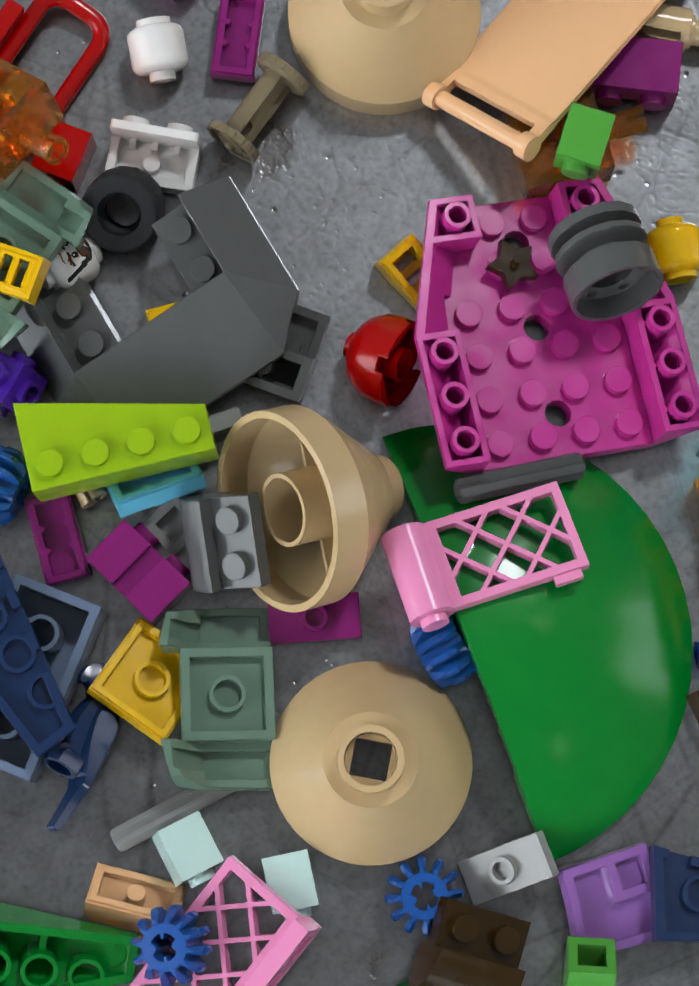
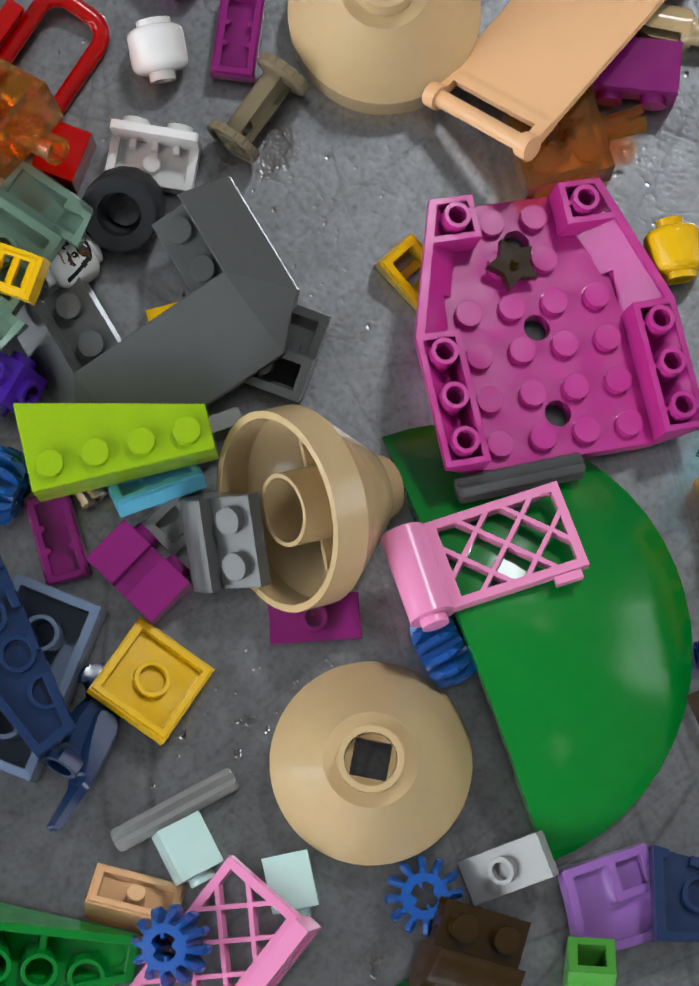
(223, 698): sand green piece -> none
(382, 359): red cylinder -> none
(583, 142): bright green brick -> none
(605, 261): dark grey wheel -> none

